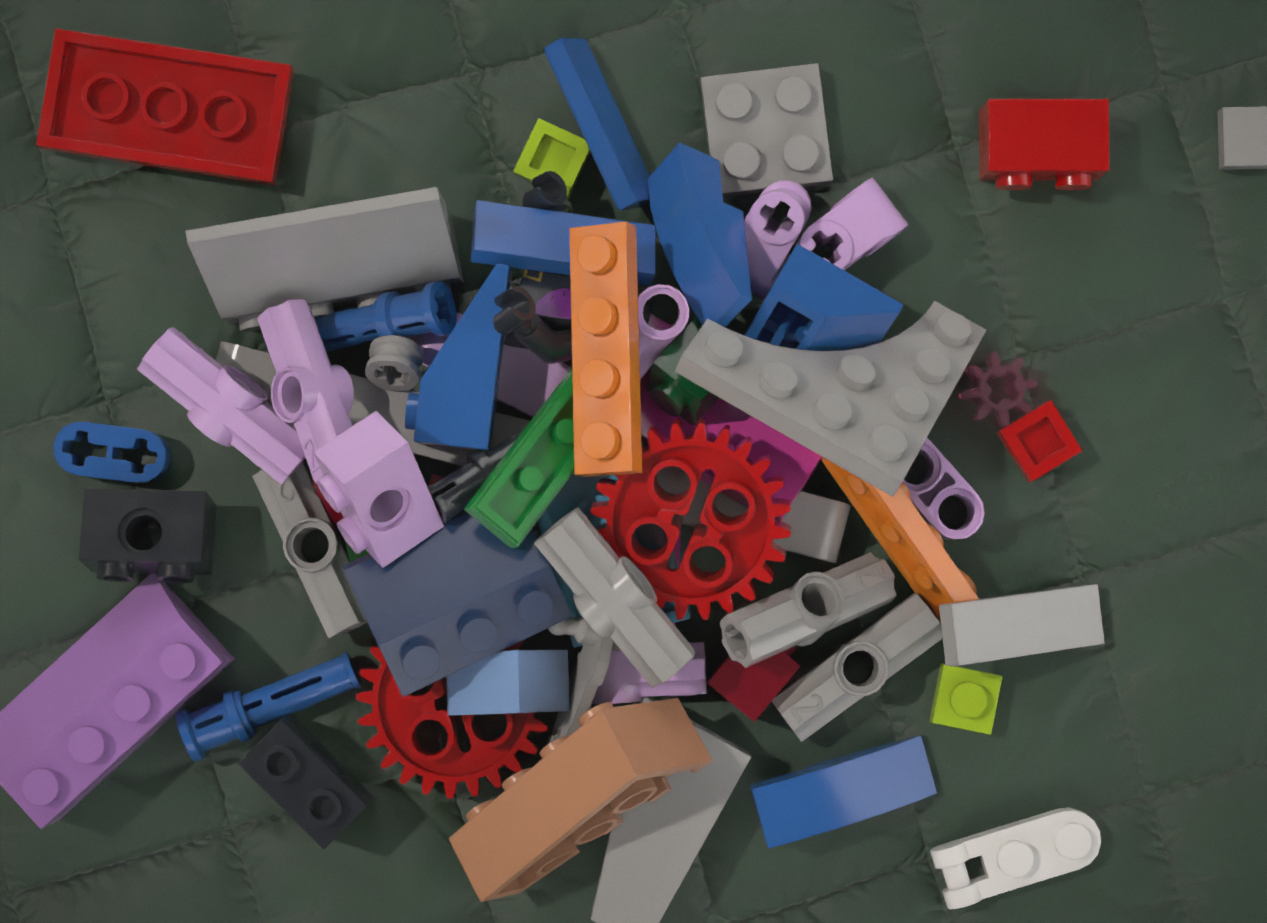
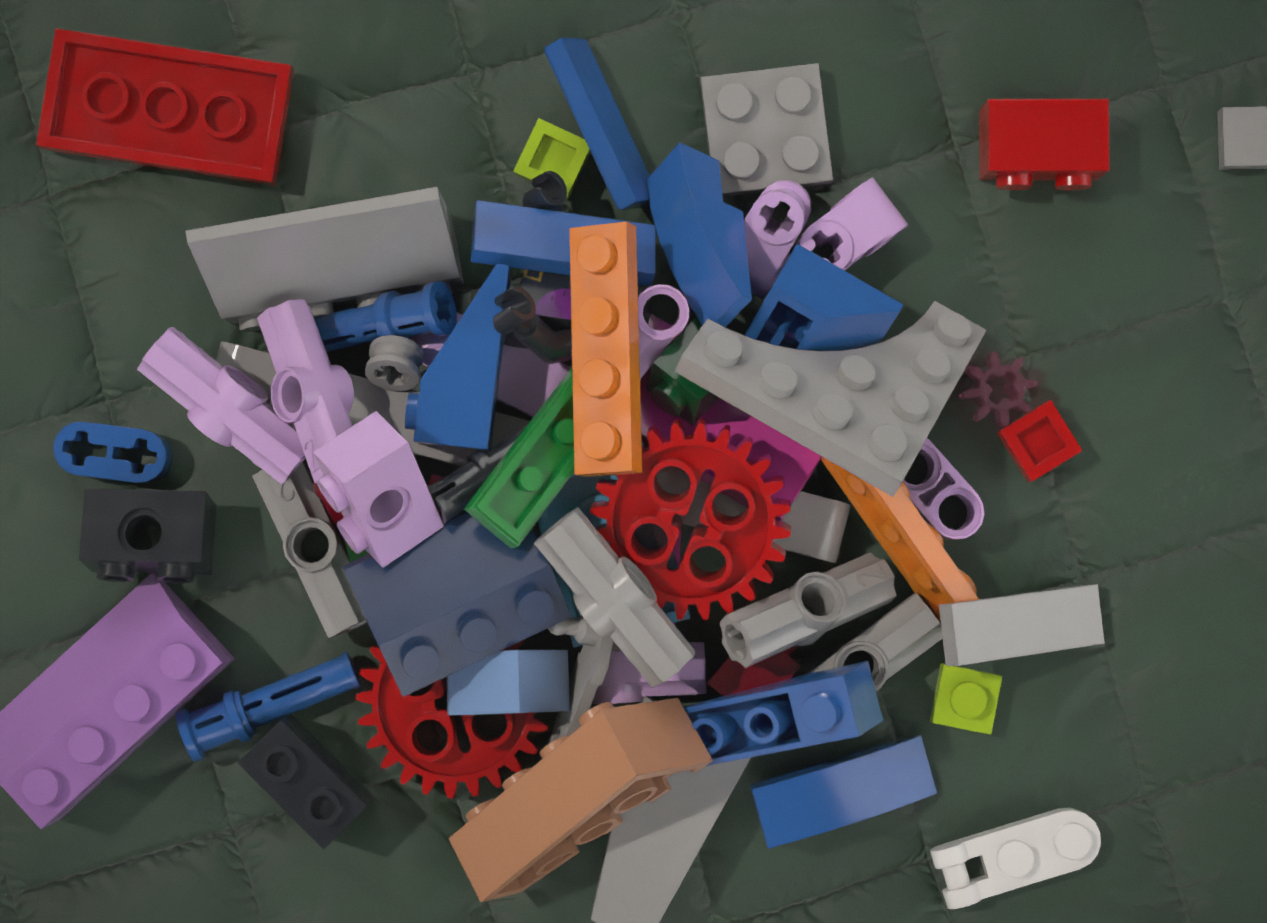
(788, 714): none -> blue slope

